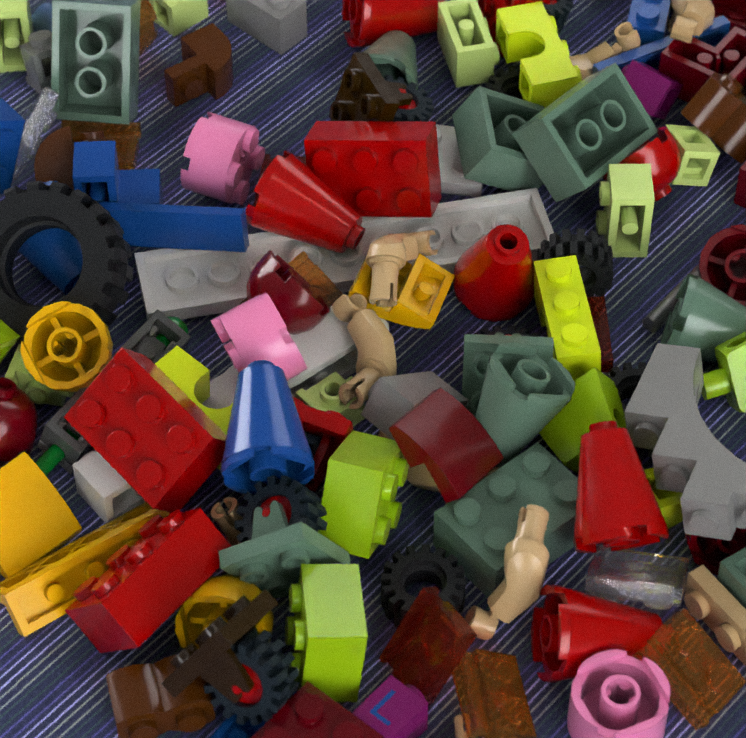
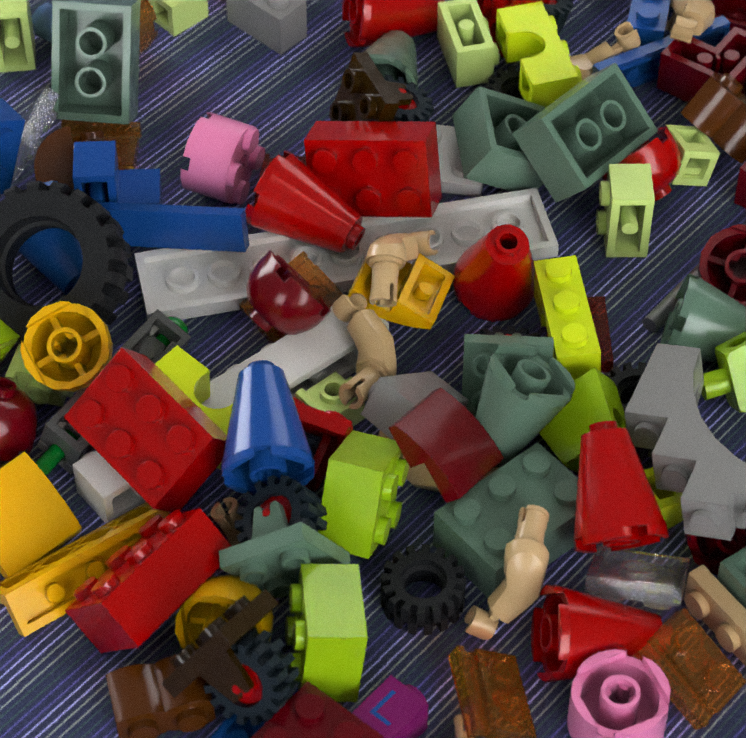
(37, 59): light grey brick -> none
(204, 66): reddish brown brick -> none
(258, 334): bright pink brick -> none
(428, 644): clear red plate -> none
(590, 252): black tyre -> none
(654, 89): magenta brick -> none

